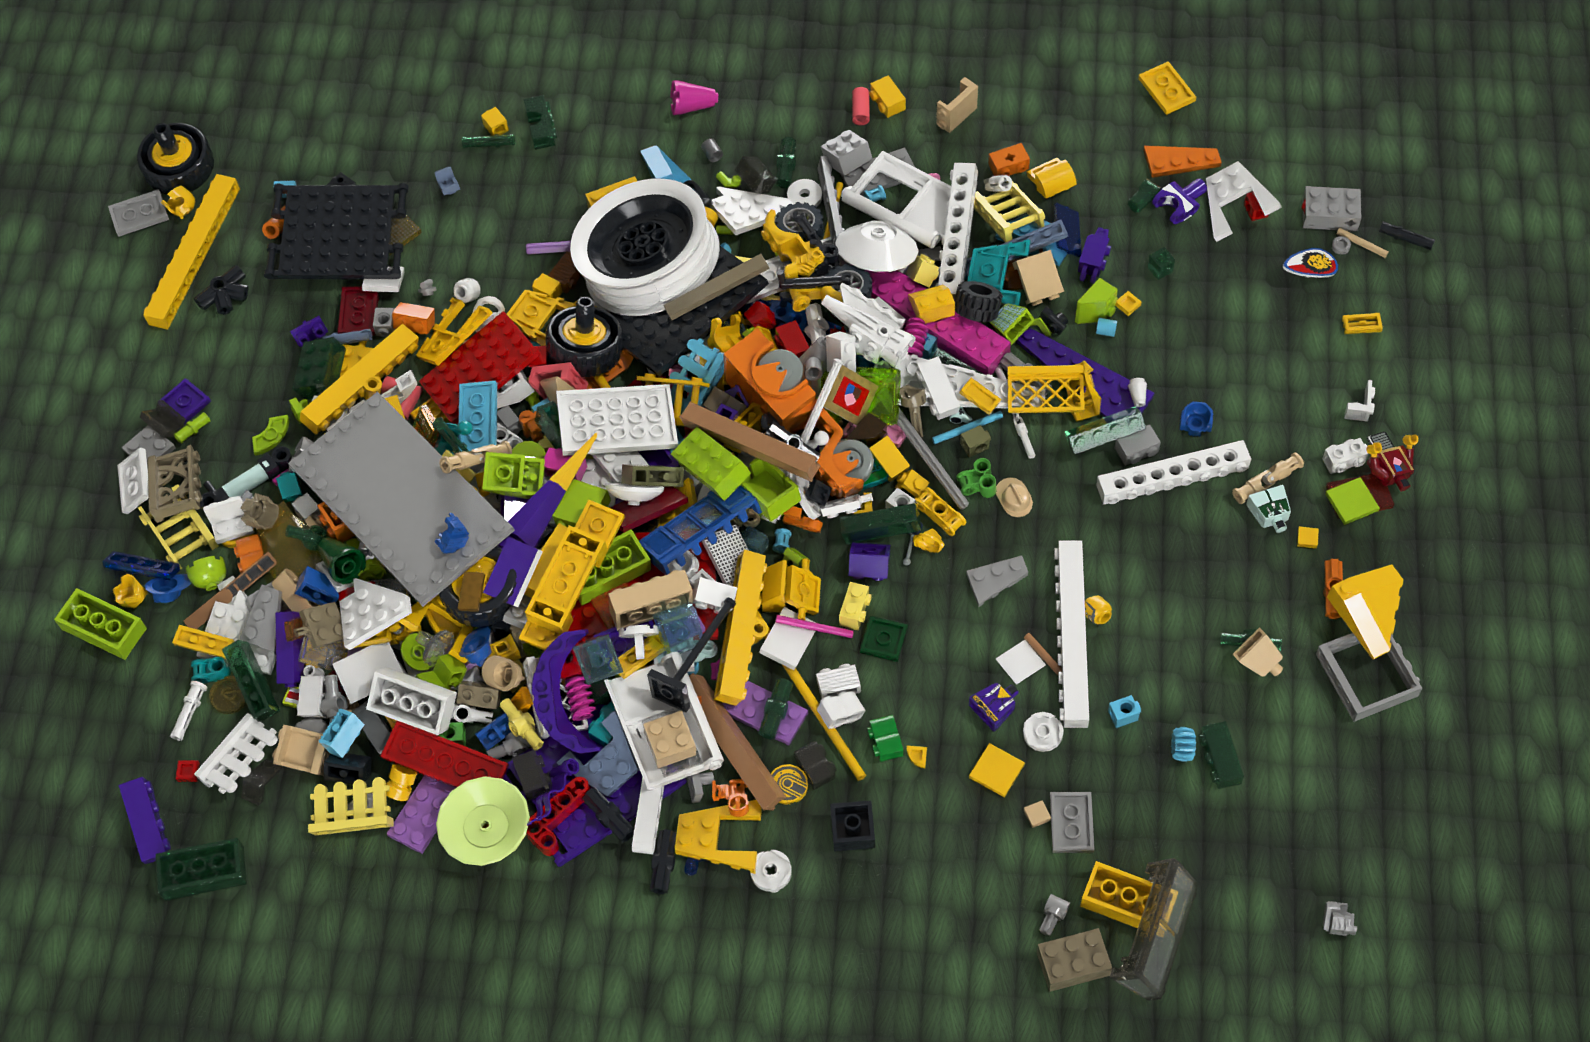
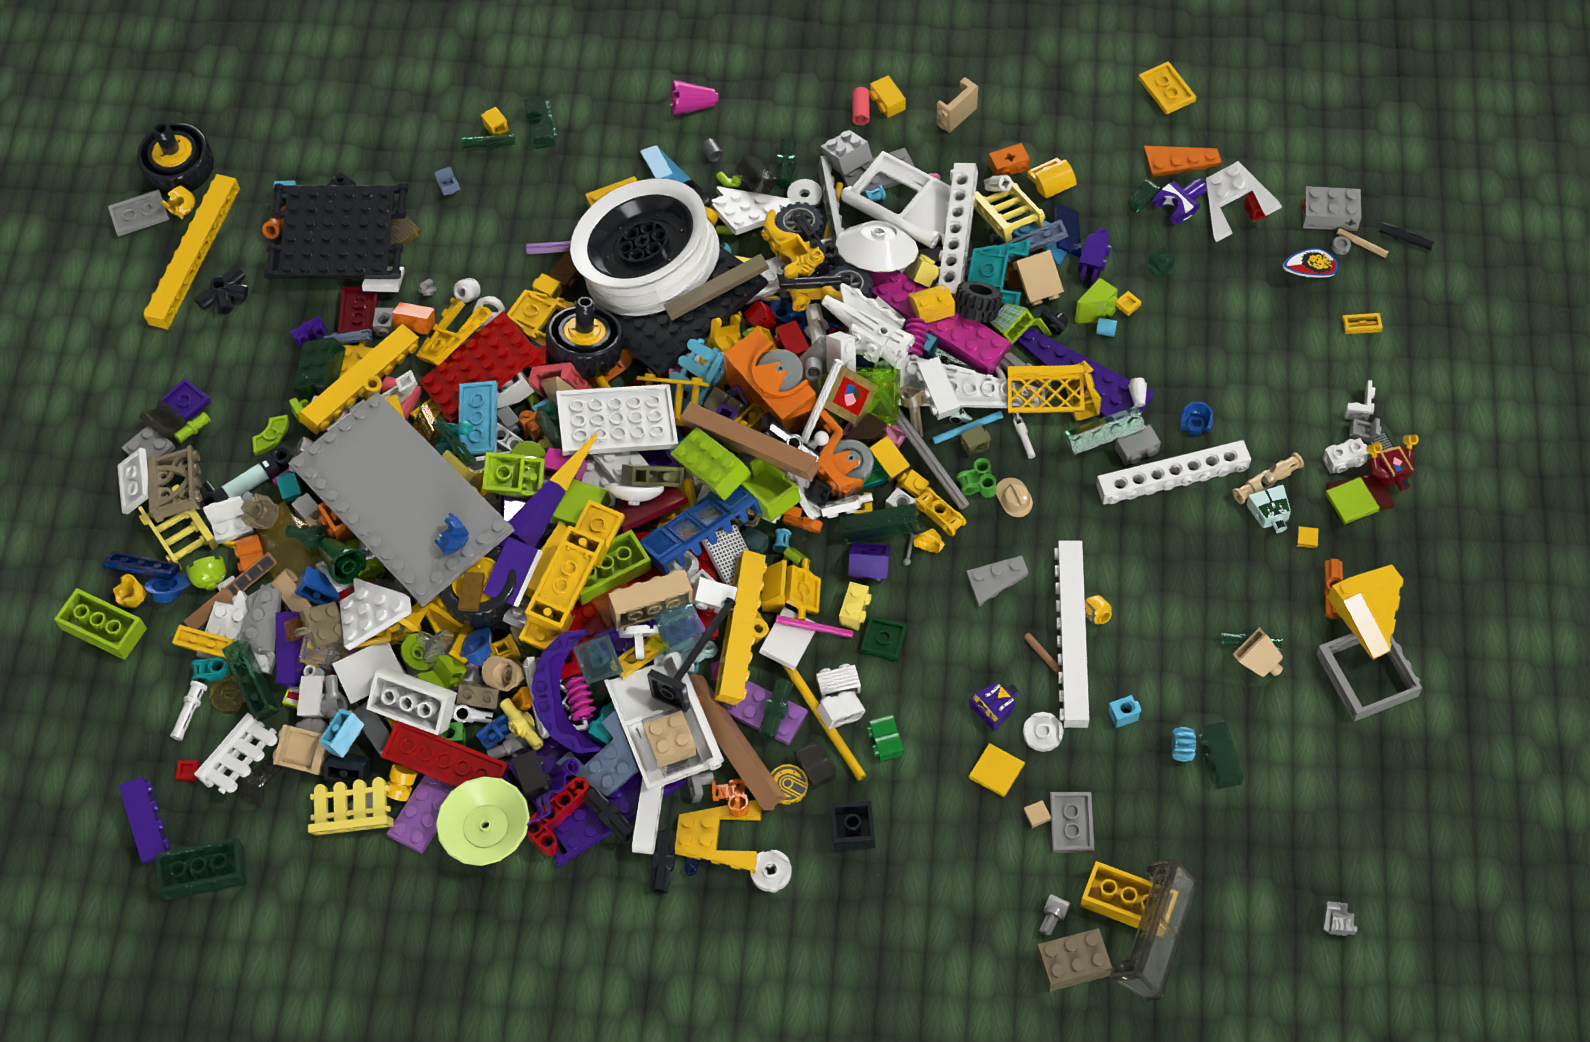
(474, 457): tan piece -> none
(917, 755): yellow tile -> none
(980, 396): yellow tile -> none
(1020, 661): white sticker -> none
(1365, 430): none -> light grey bracket

